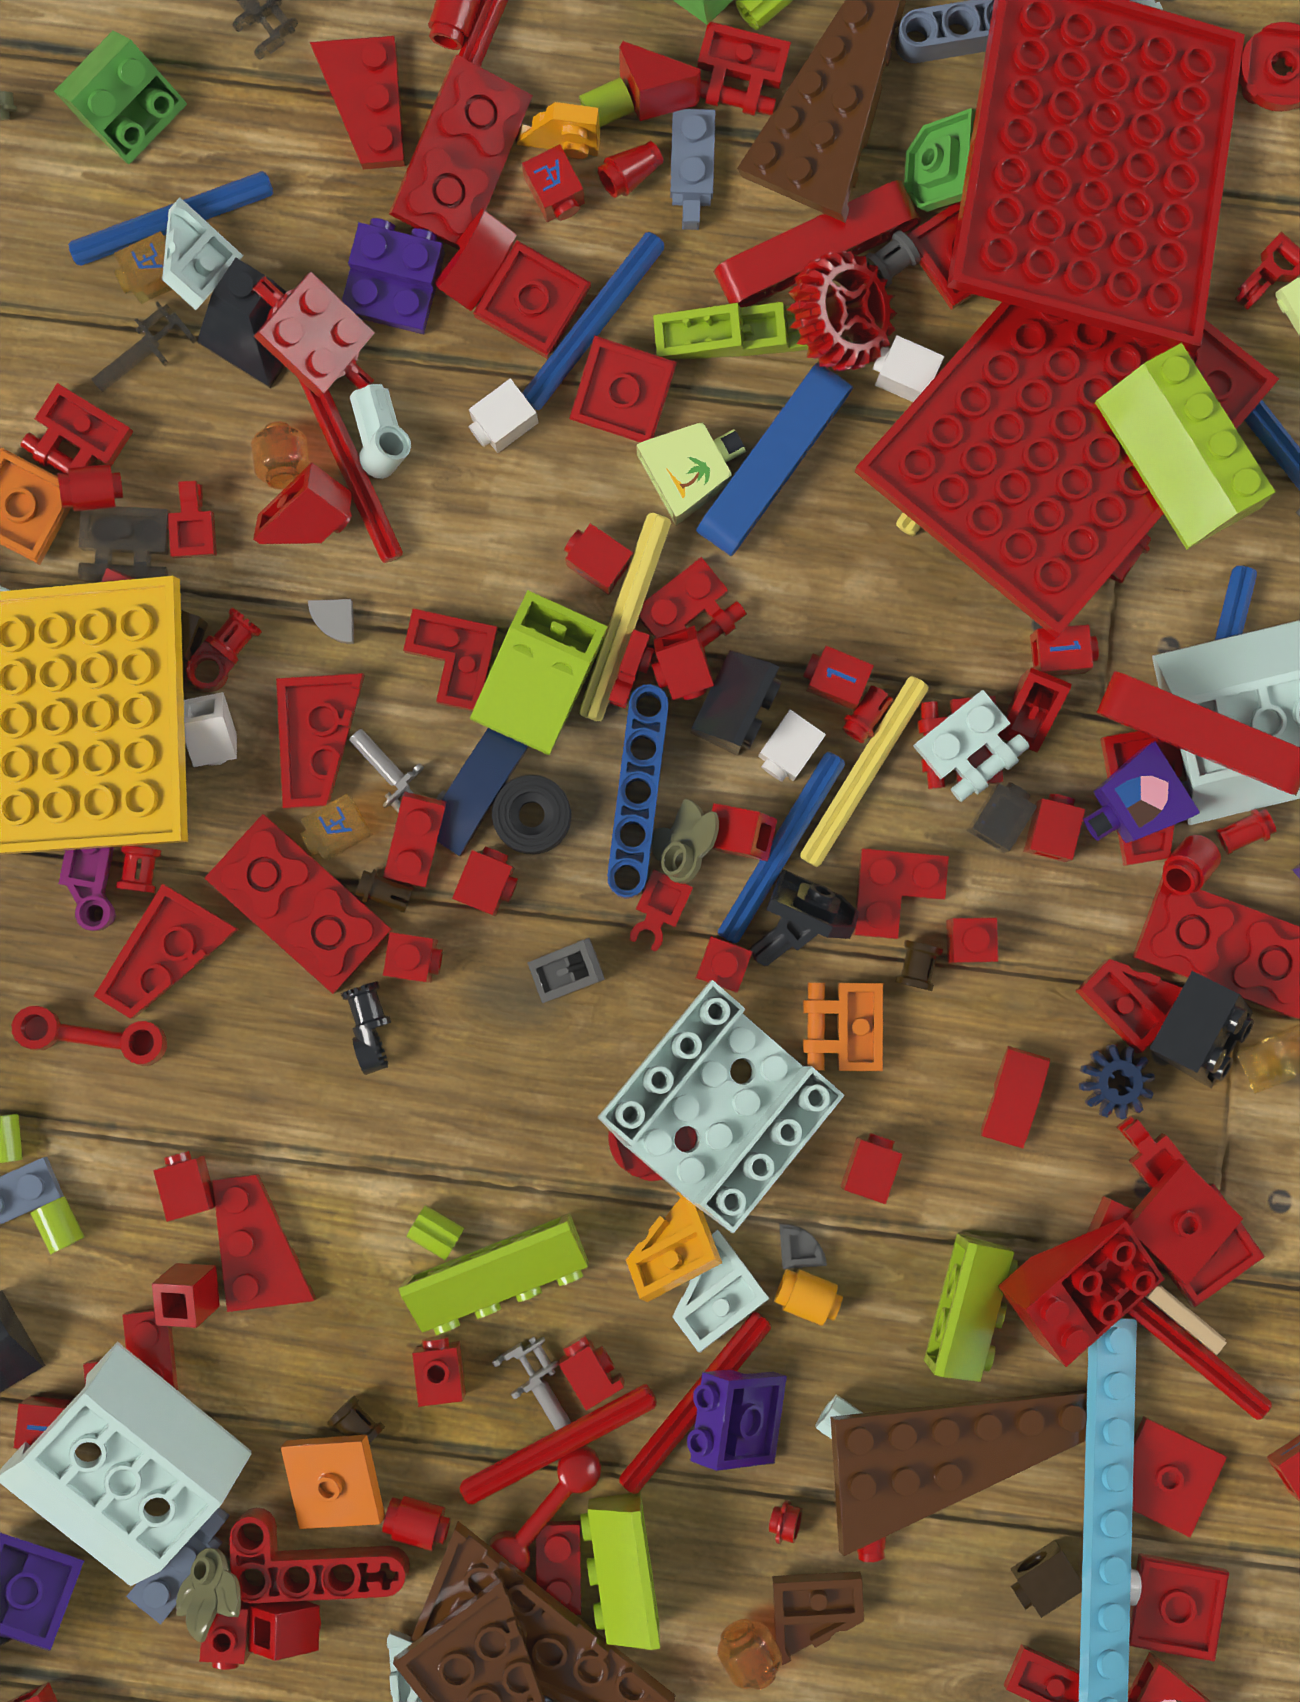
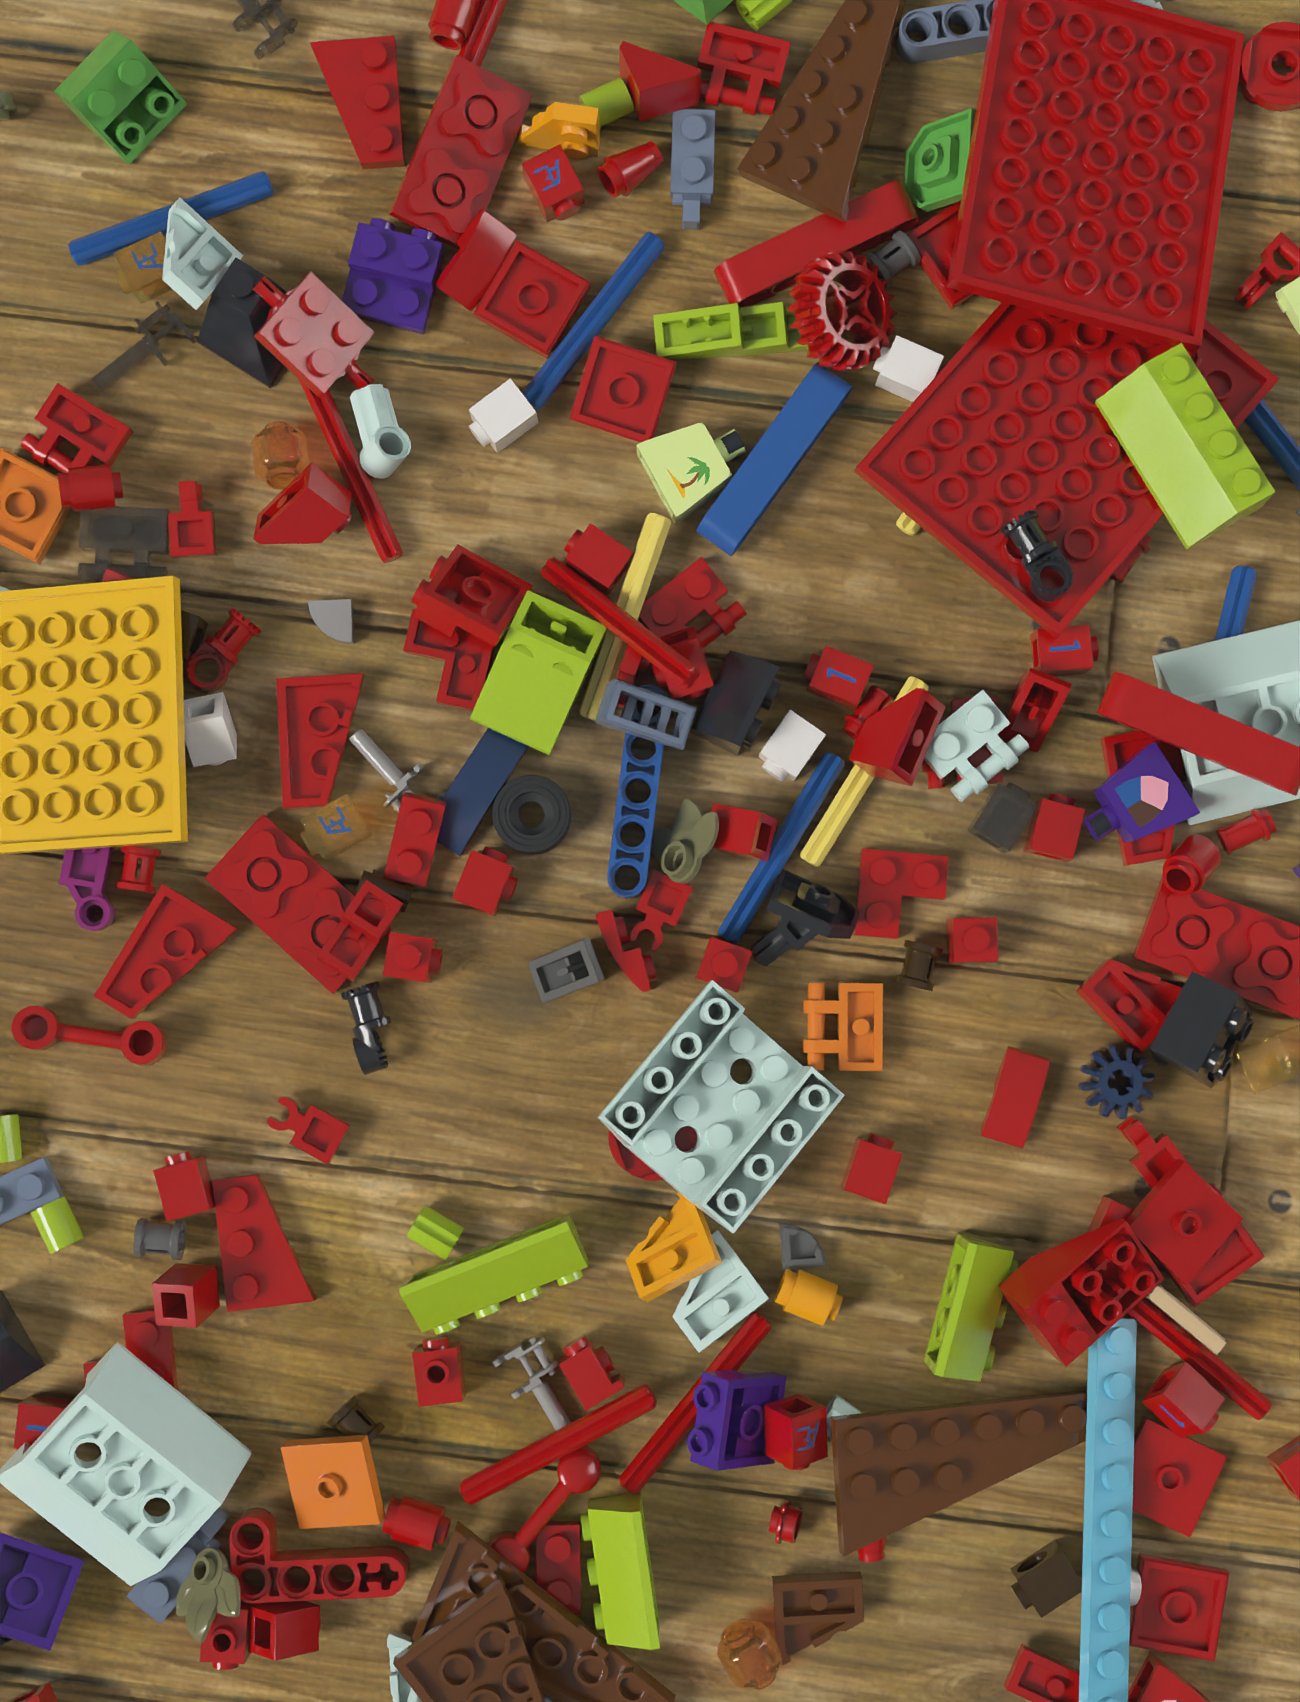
(159, 1238): none -> dark grey bush
(315, 1132): none -> red plate
(359, 930): none -> red slope
(469, 595): none -> red plate
(620, 623): none -> red axle
(624, 724): none -> sand blue slope
(634, 965): none -> red slope
(795, 1431): none -> red brick
(898, 737): none -> red slope
(1038, 555): none -> black connector
(1184, 1400): none -> red brick

